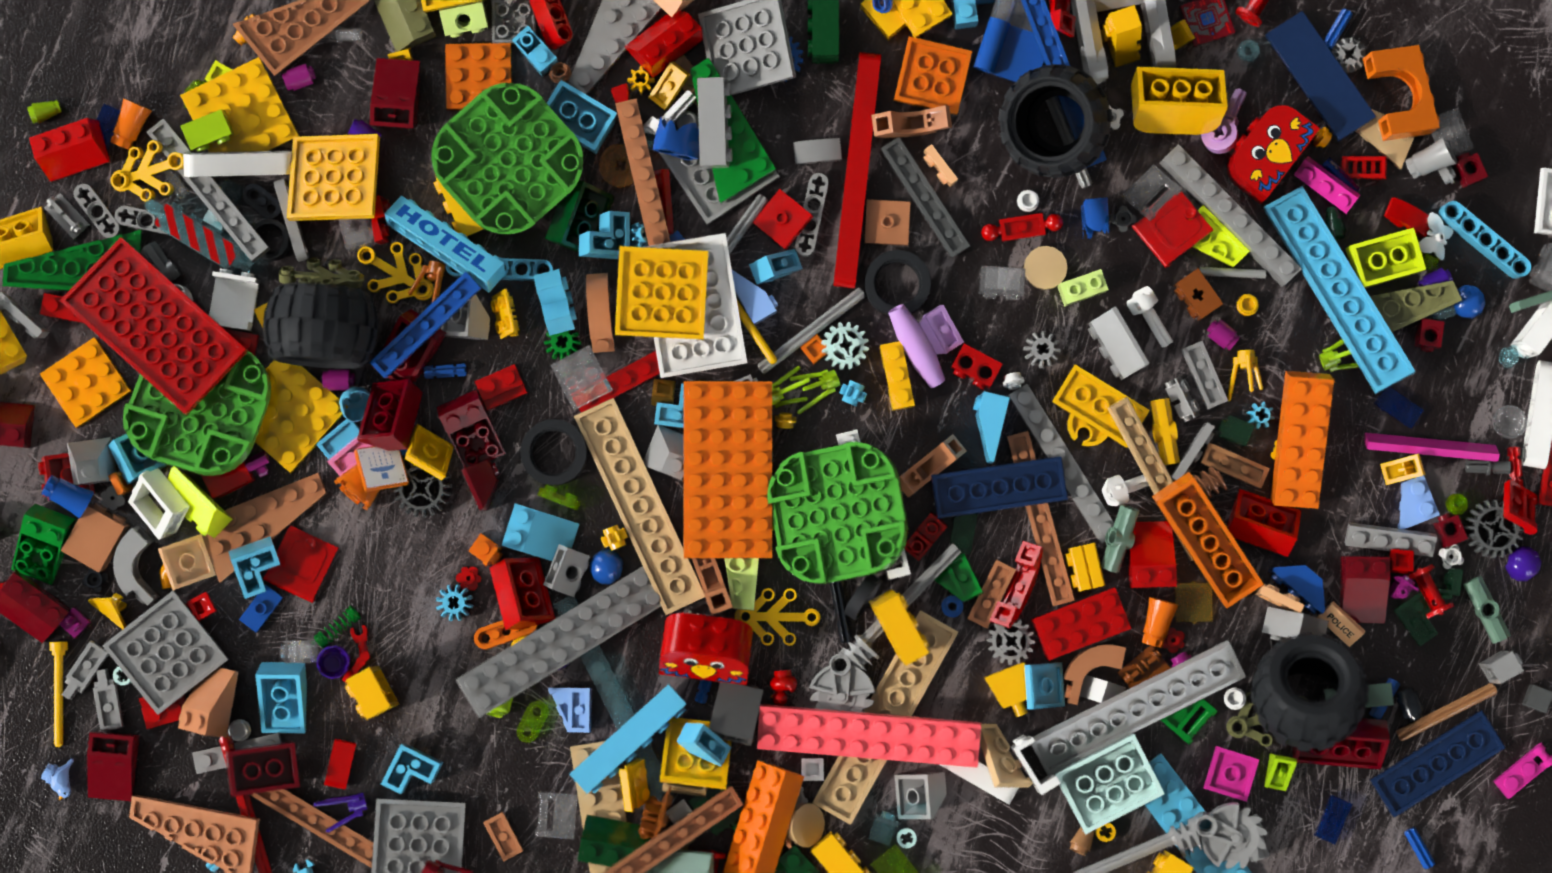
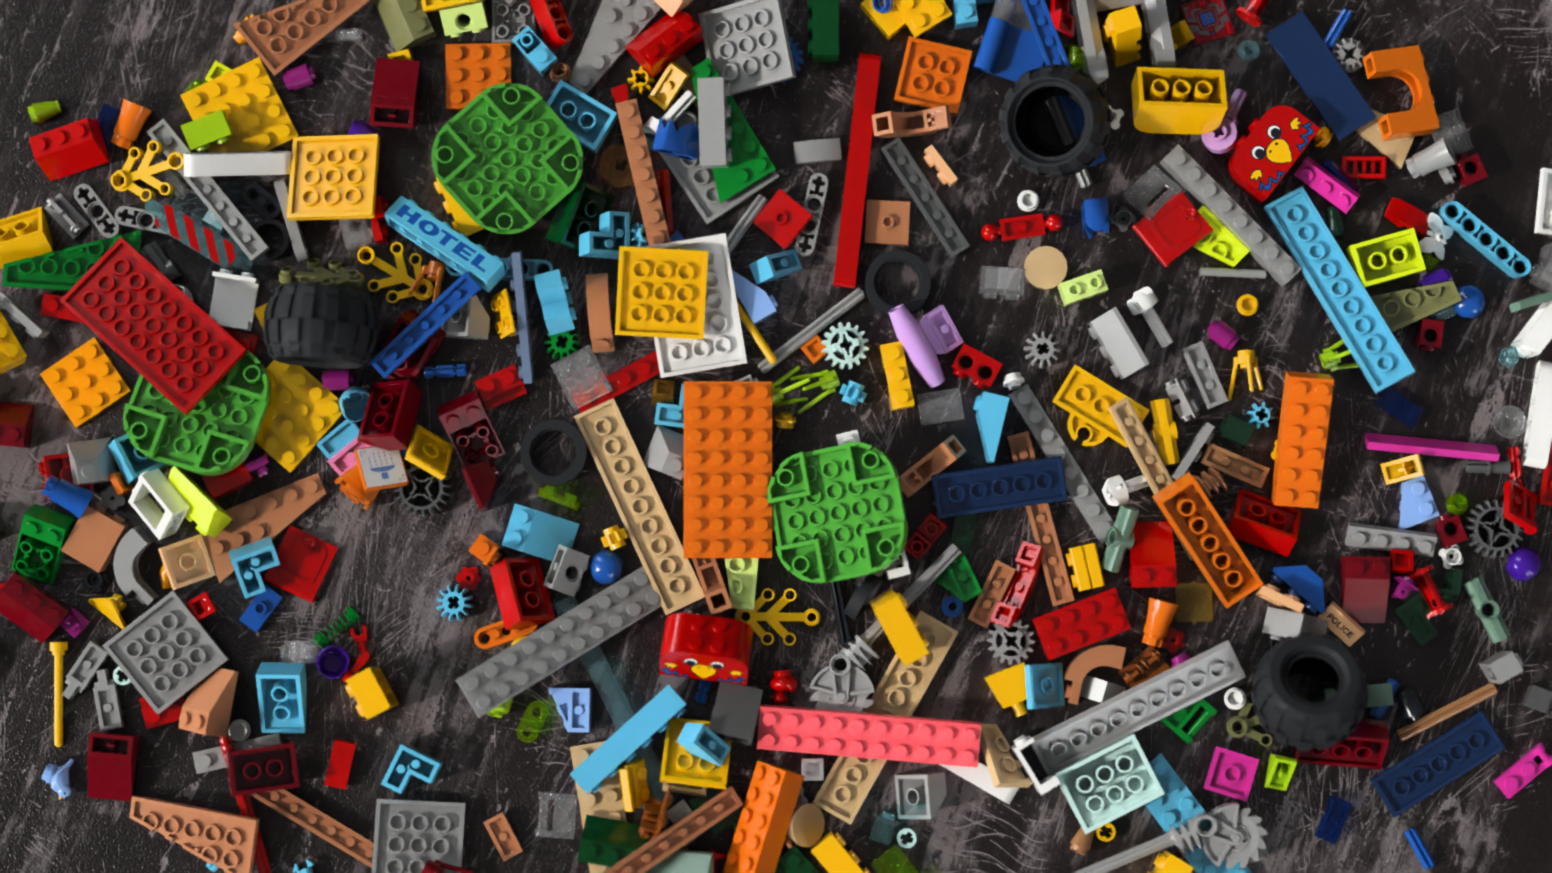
(355, 803): dark purple plant -> none
(520, 307): none -> sand blue plate
(940, 406): none -> clear plate
(1075, 55): none -> clear neon green arm
(1207, 301): dark orange brick -> none

